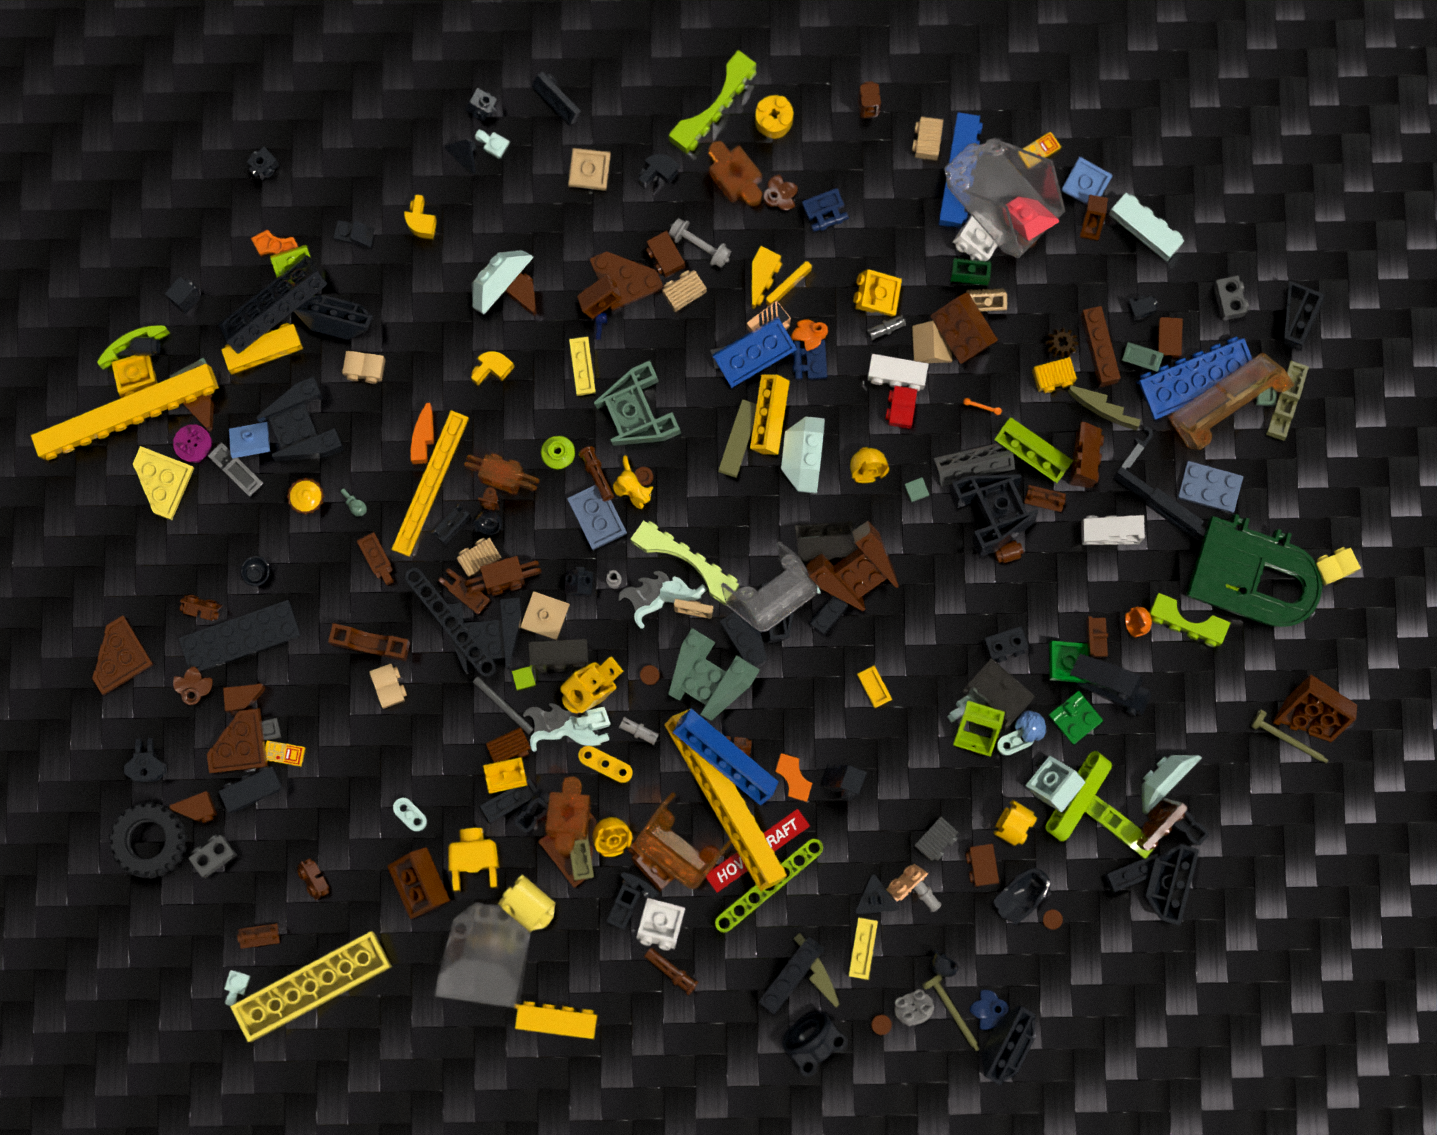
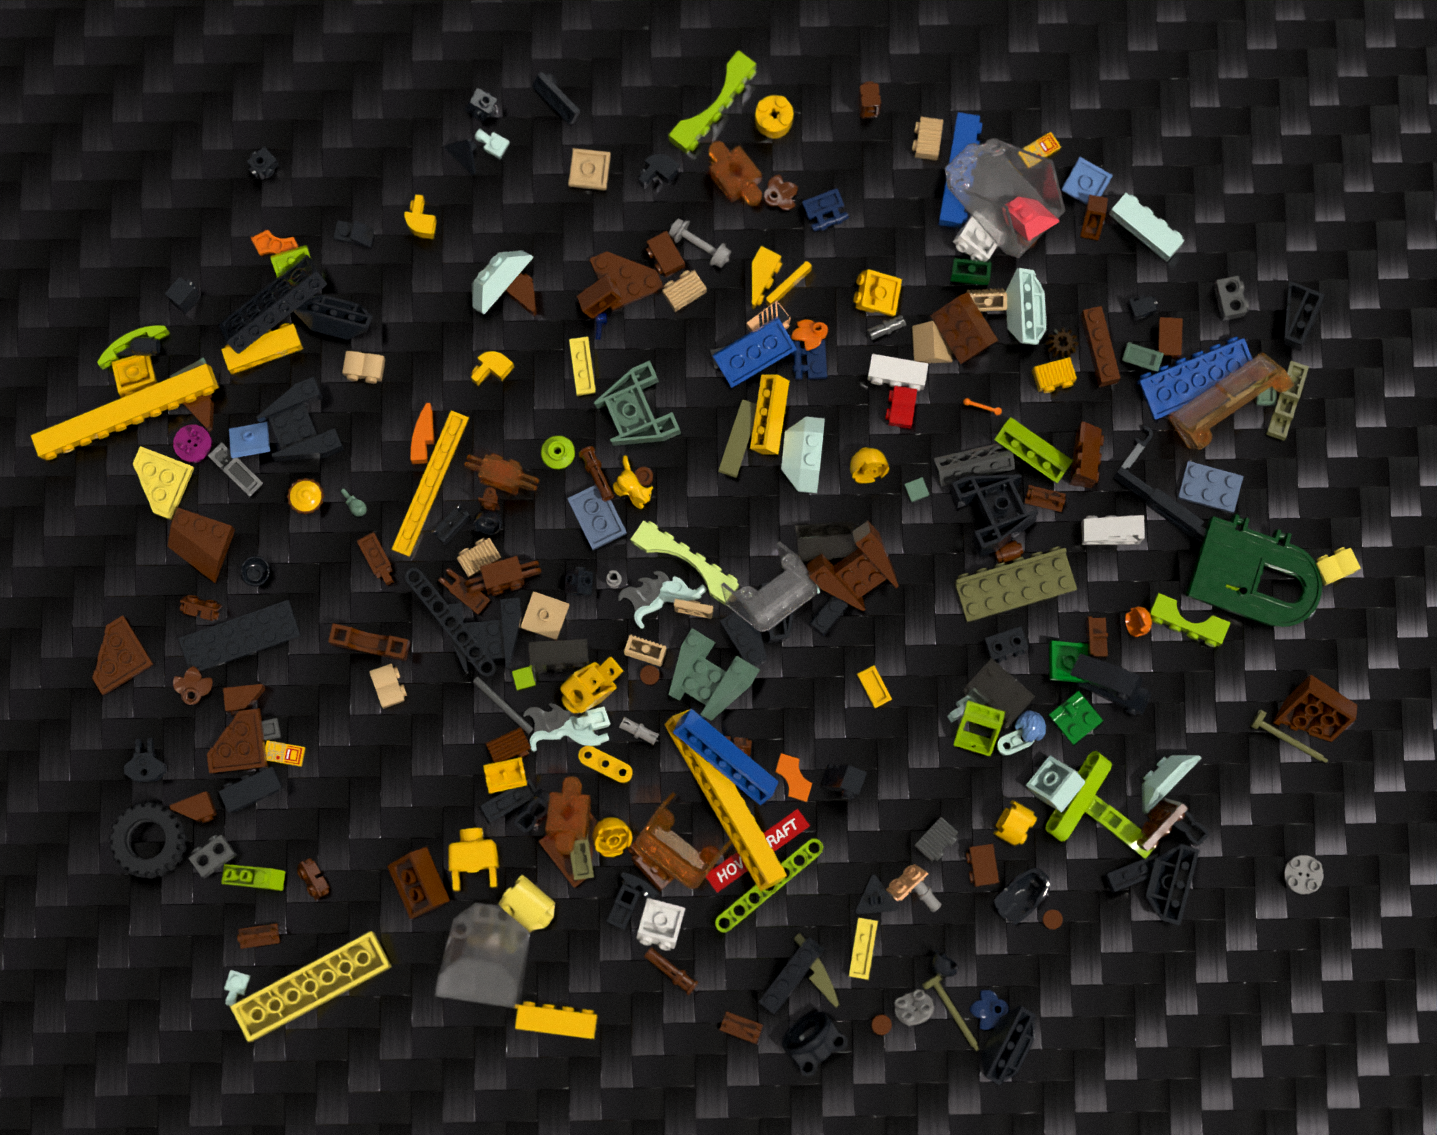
(200, 541): none -> reddish brown wedge
(253, 877): none -> lime slope
(410, 814): light aqua plate -> none
(645, 650): none -> tan brick
(741, 1027): none -> reddish brown hinge
(1015, 584): none -> olive bracket
(1026, 307): none -> light aqua wedge
(1097, 403): olive slope -> none
(1304, 865): none -> light grey plate

